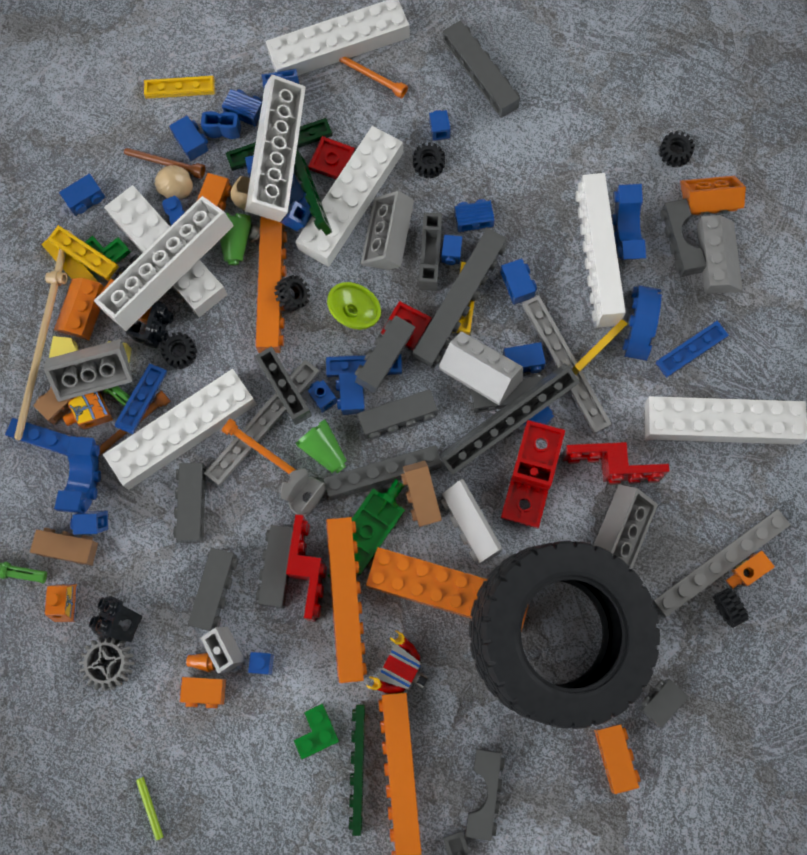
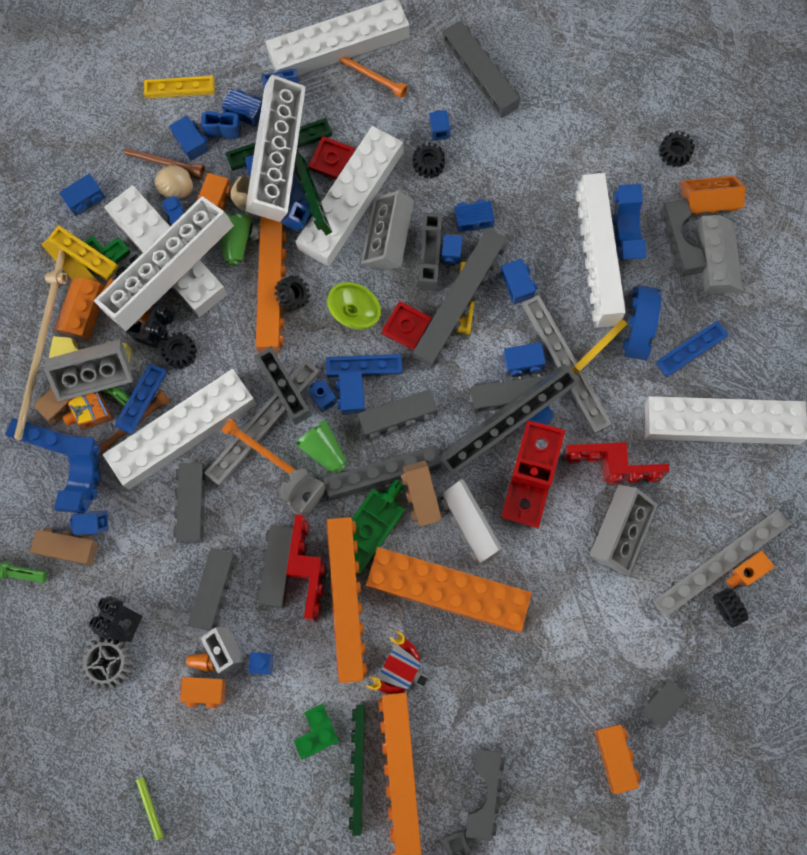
(61, 602): orange torso -> none
(384, 354): dark grey brick -> none
(481, 368): slope -> none
(627, 634): black tyre -> none

